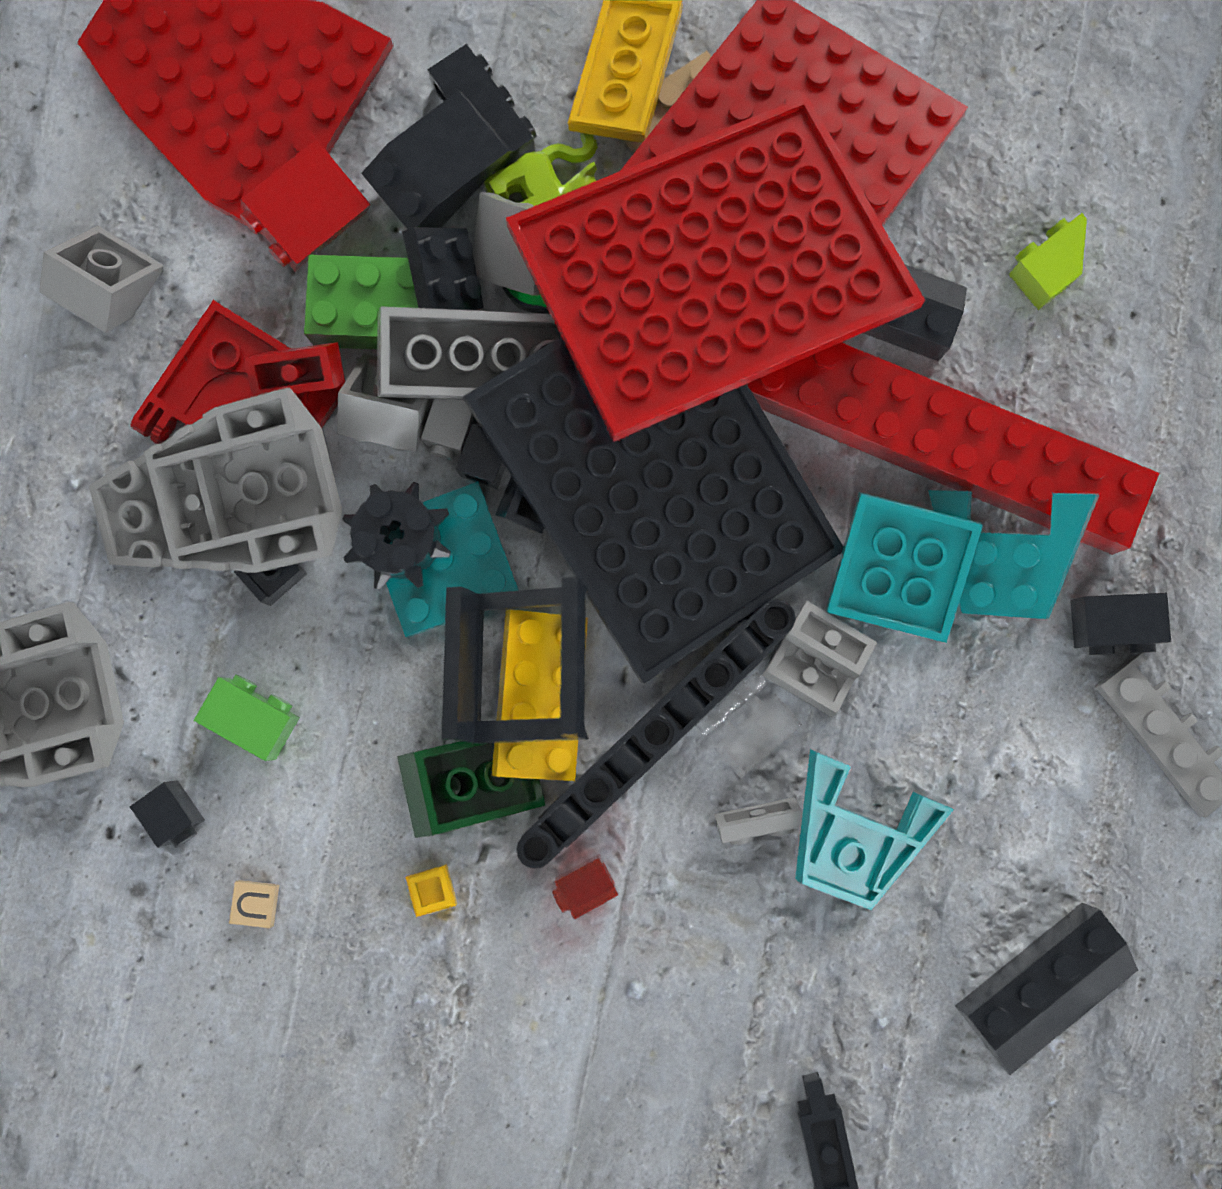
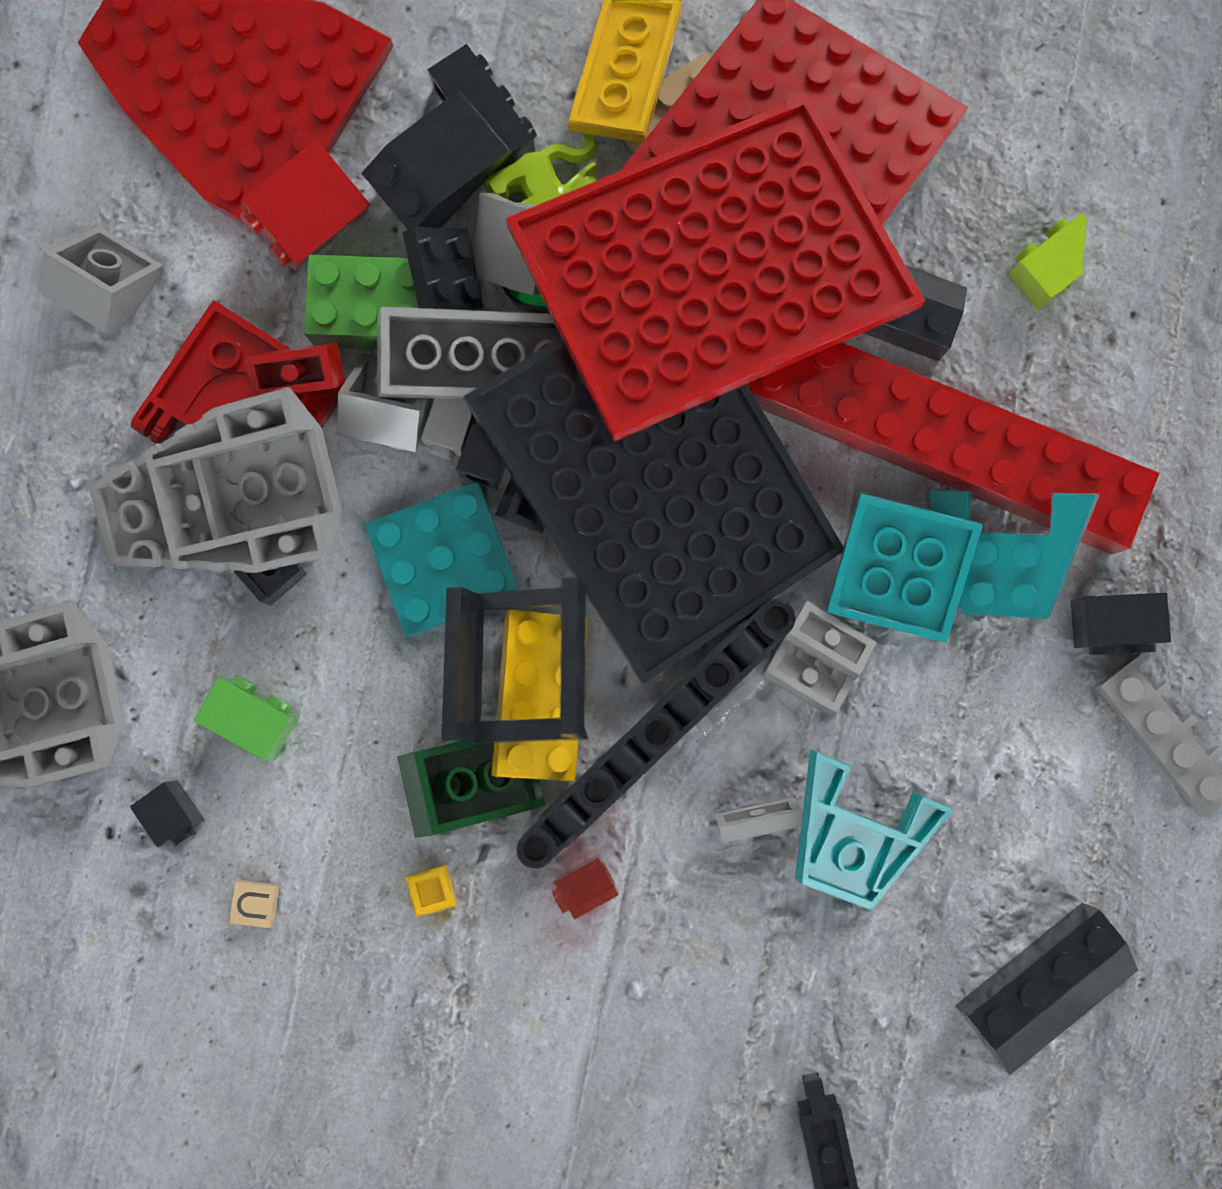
(405, 557): black brick -> none

